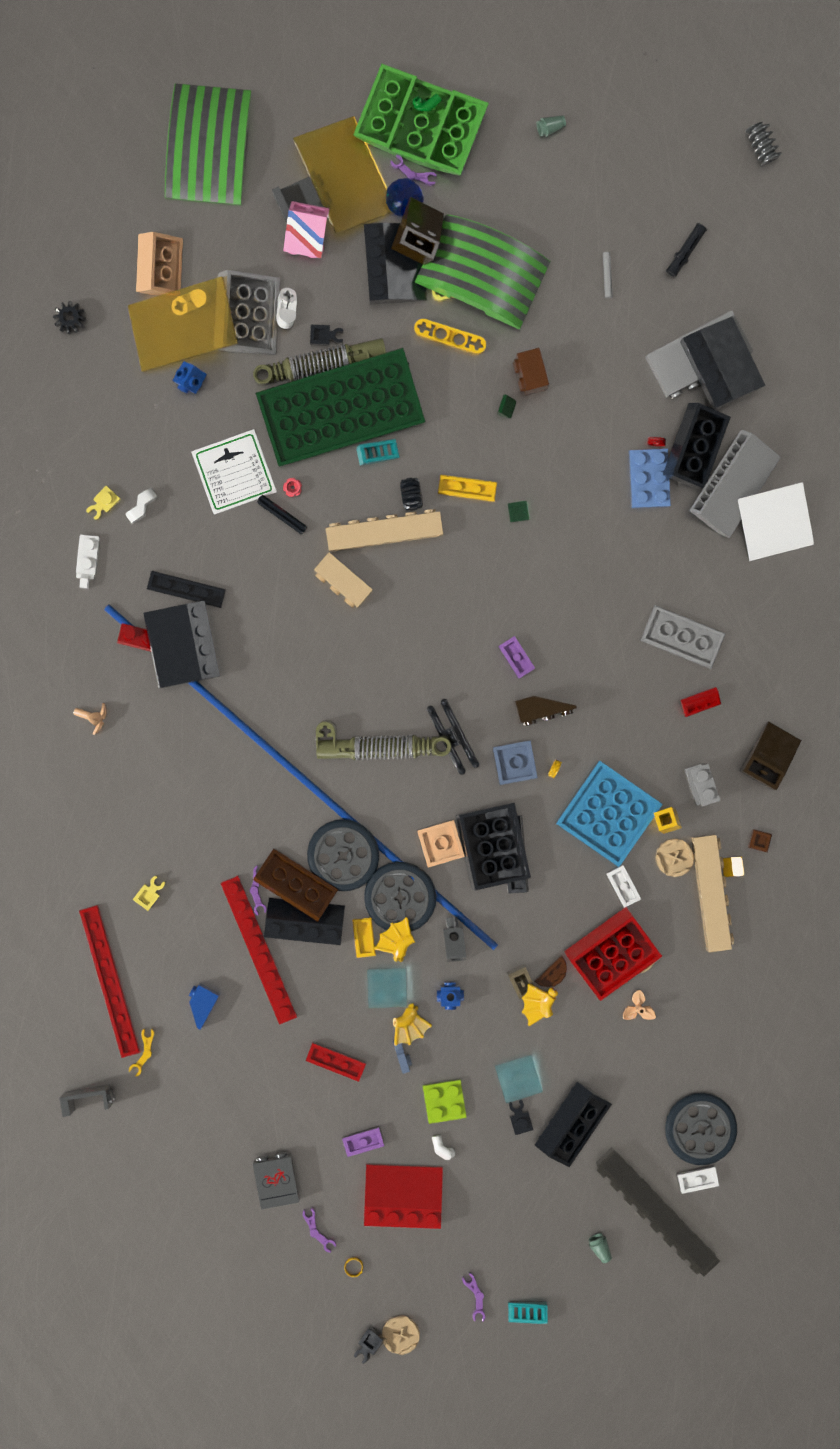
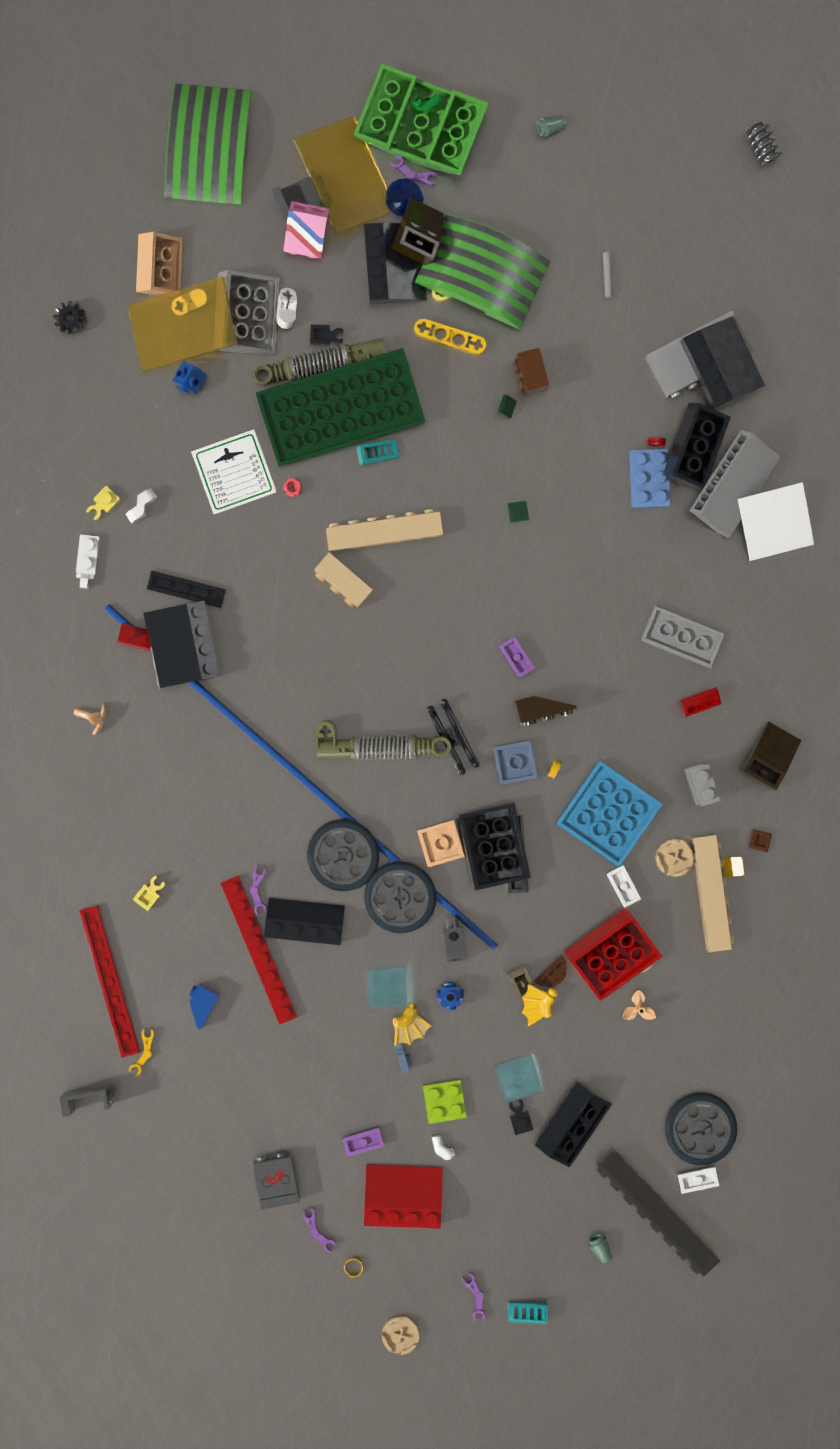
(281, 514): black axle -> none
(295, 884): reddish brown plate -> none
(335, 1061): red plate -> none
(364, 937): yellow tile -> none
(370, 1343): black plate -> none
(396, 939): yellow arm -> none
(411, 493): black gear -> none
(467, 488): yellow tile -> none
(667, 820): yellow brick -> none
(682, 256): black pin -> none

